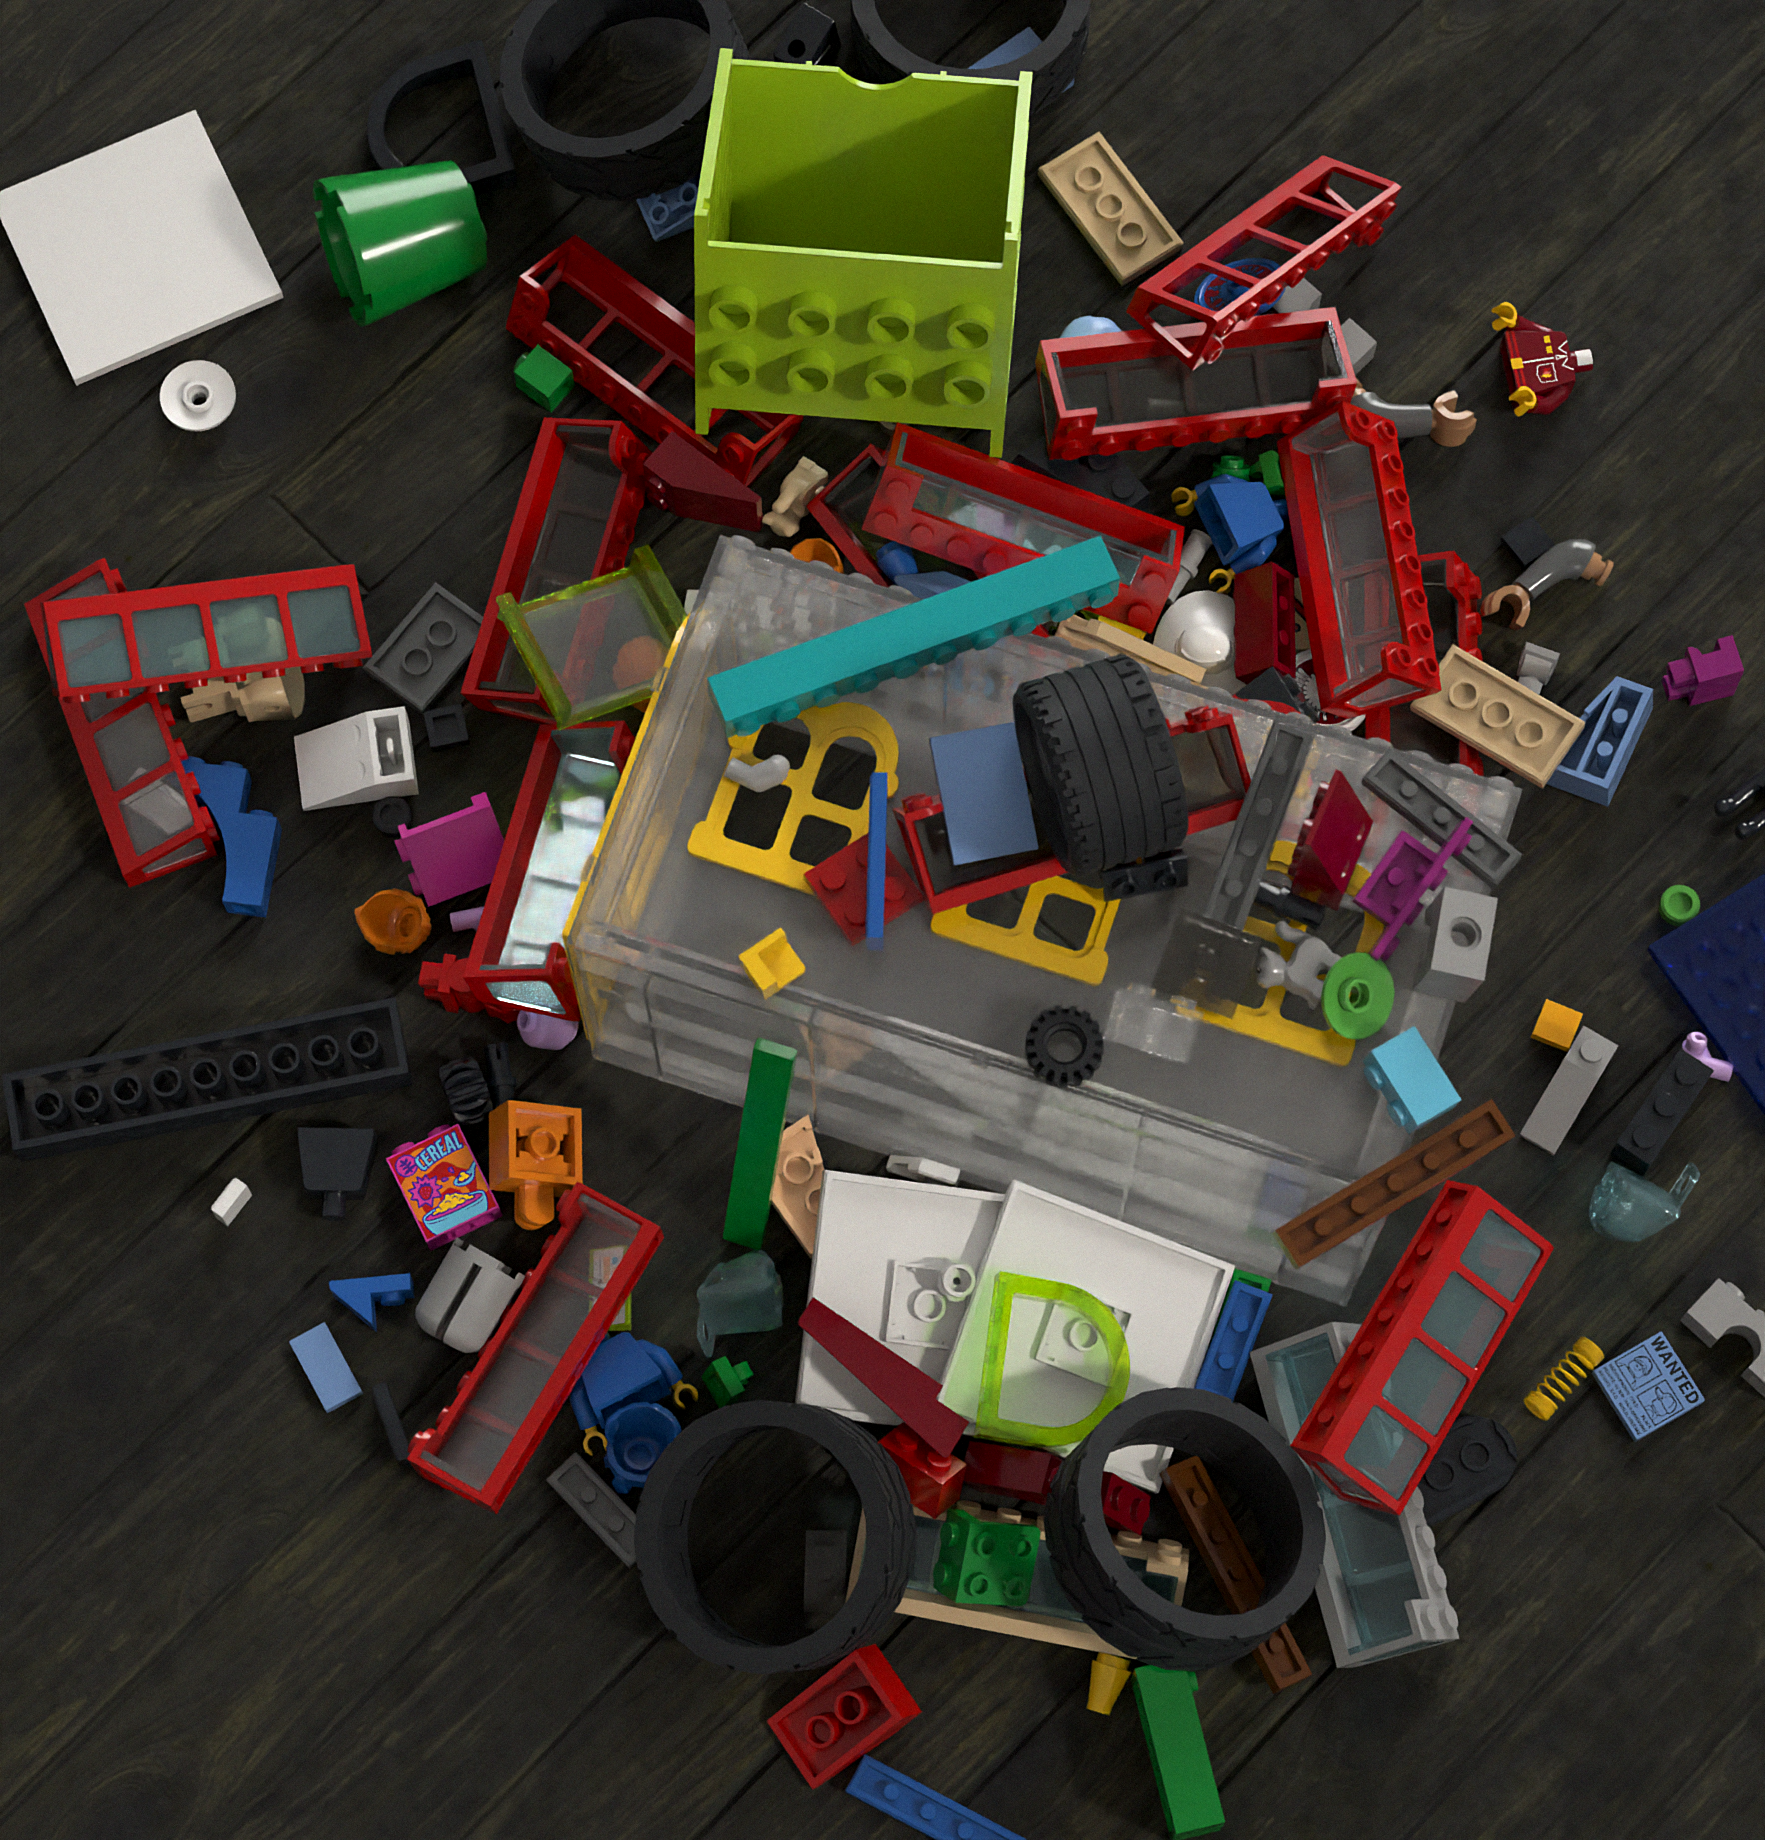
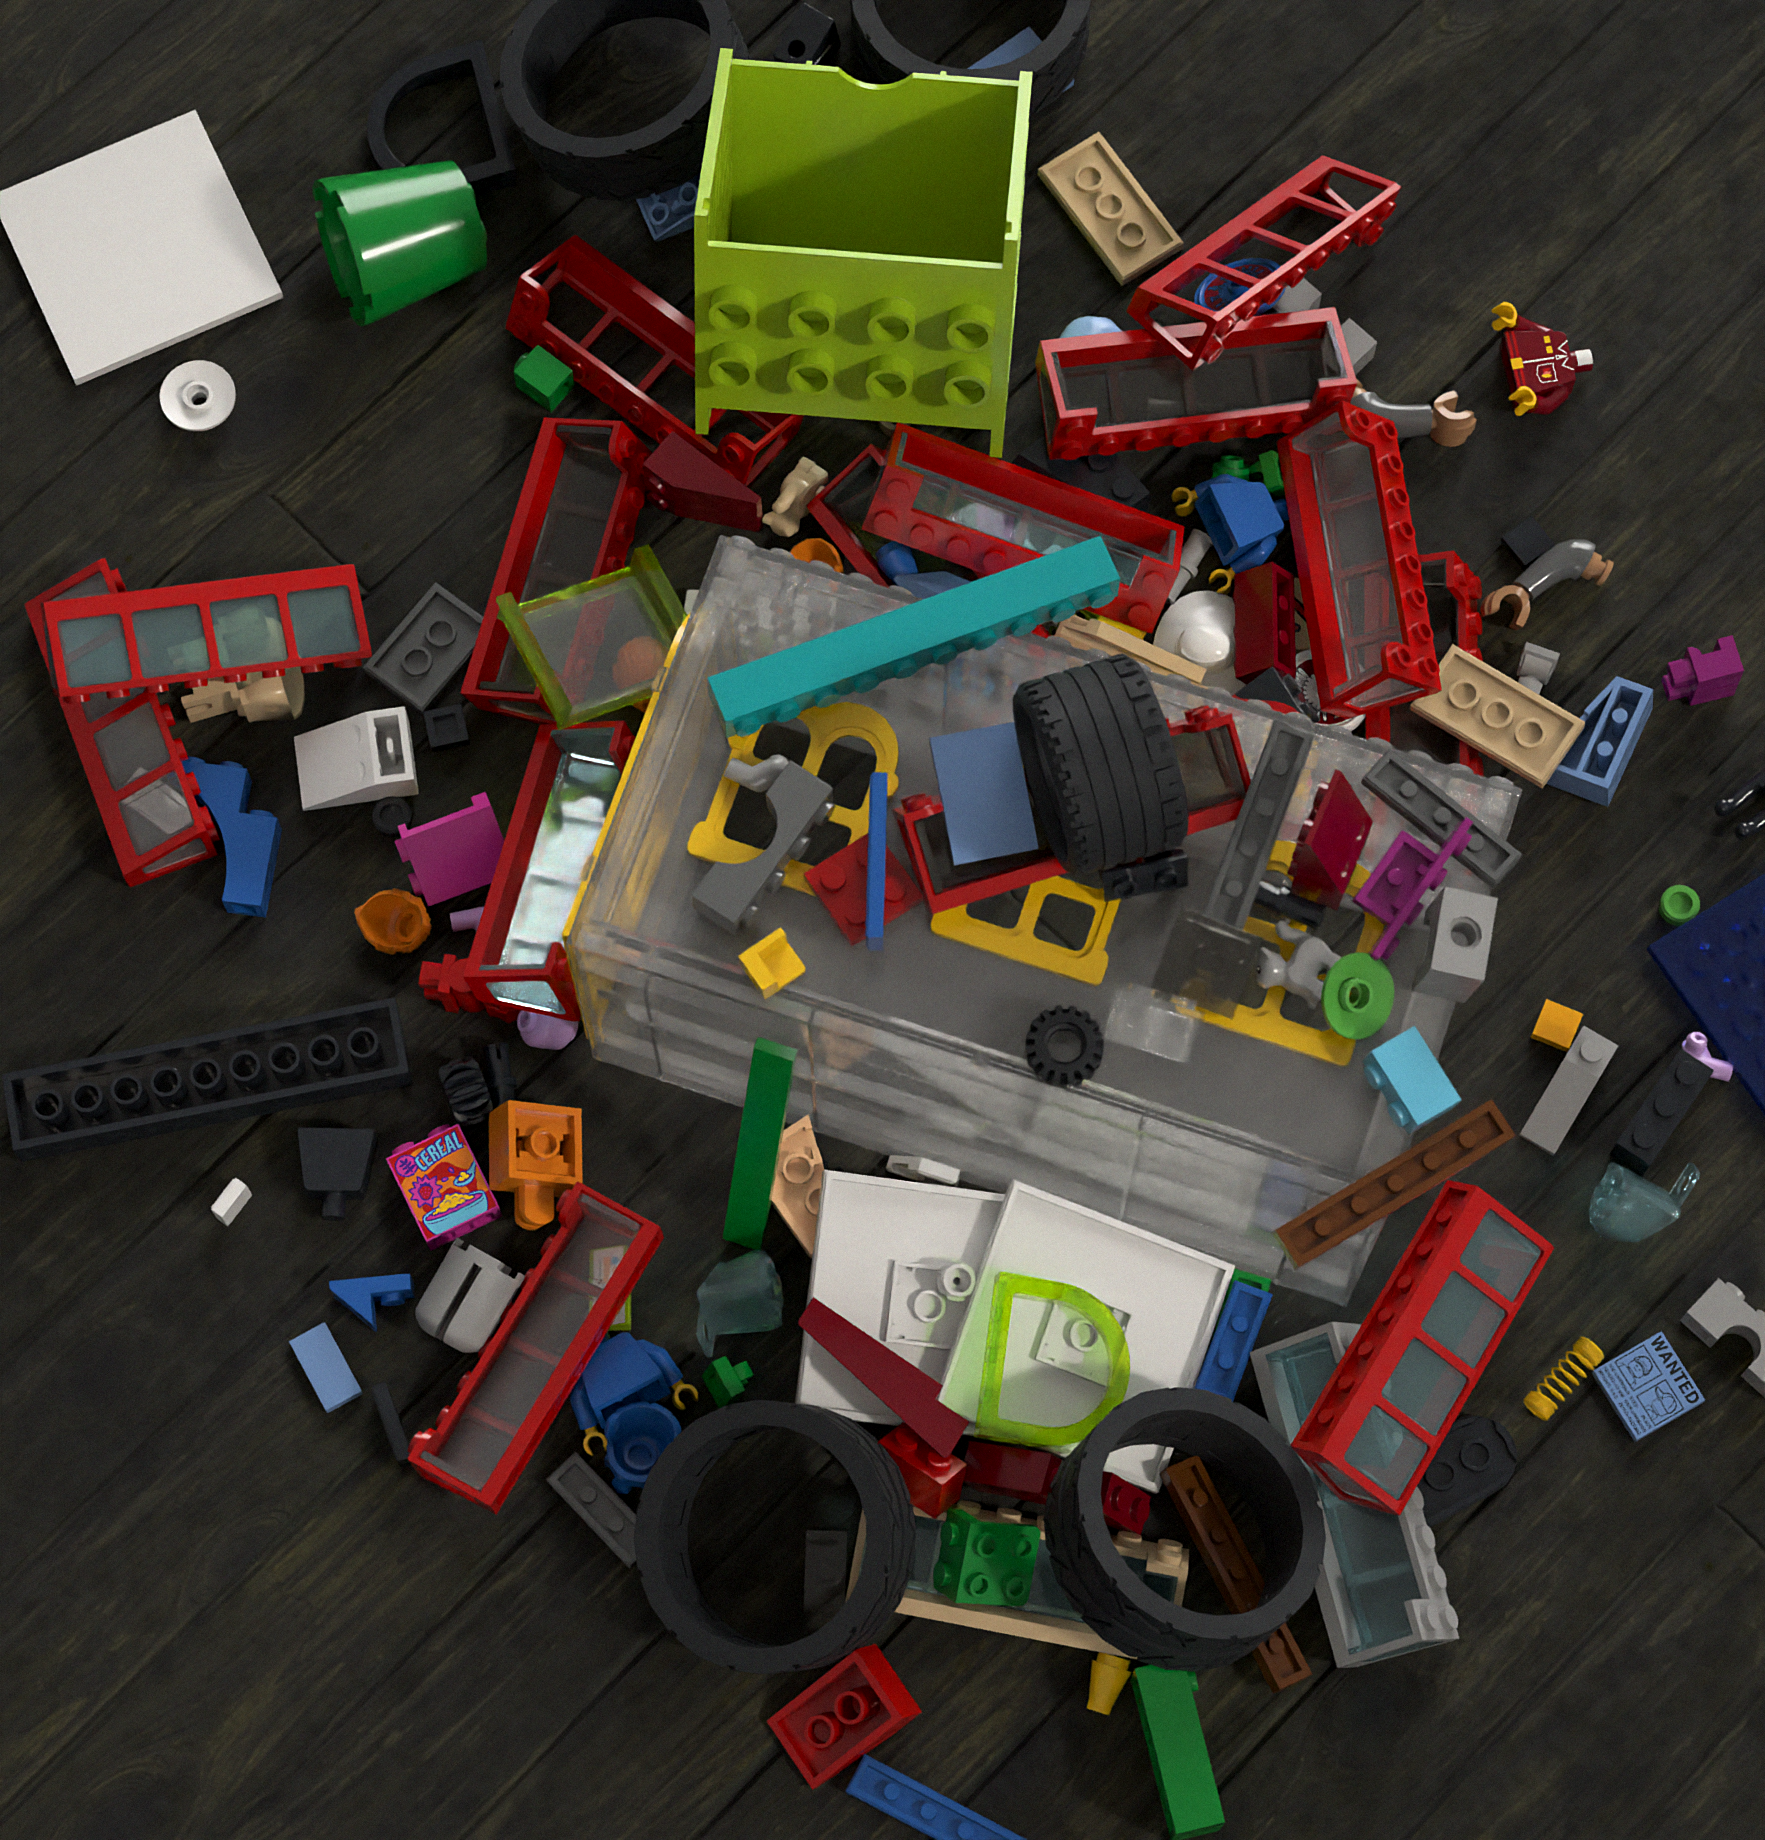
(733, 891): none -> dark grey arch

